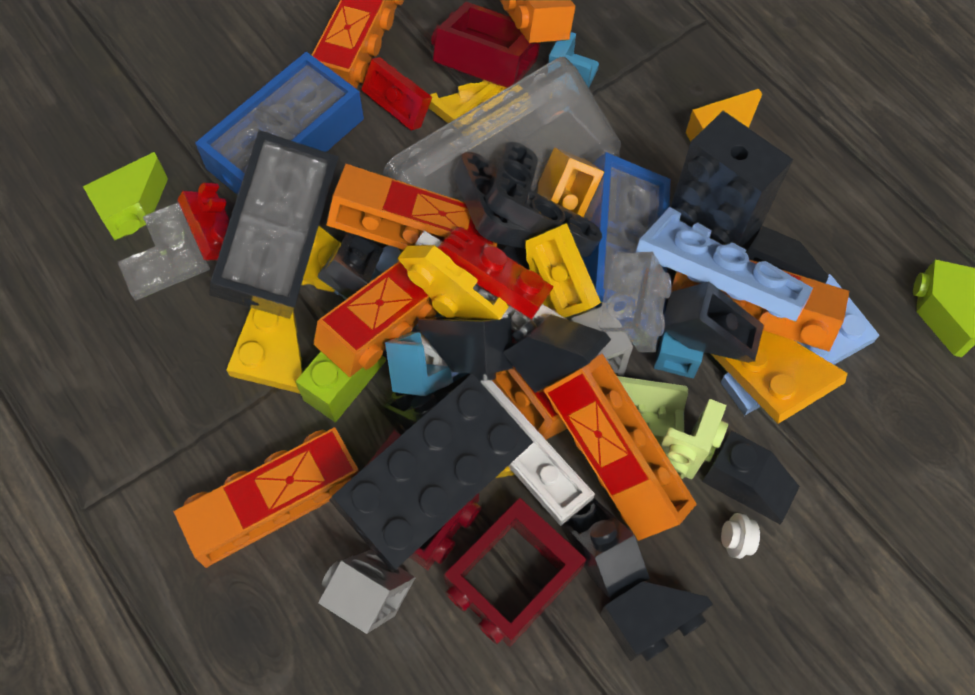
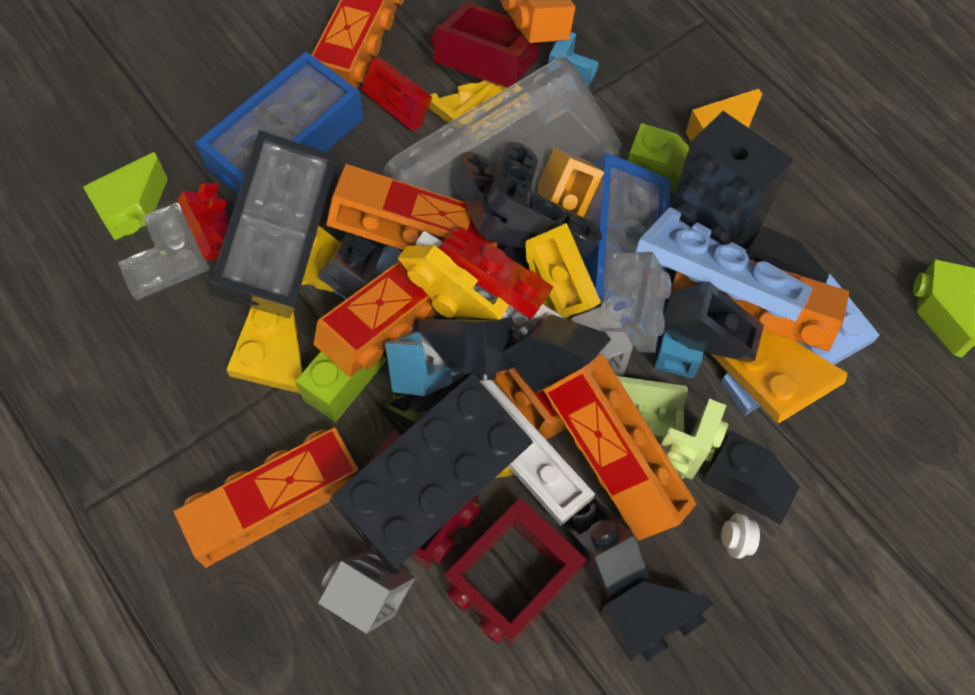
(659, 152): none -> lime slope

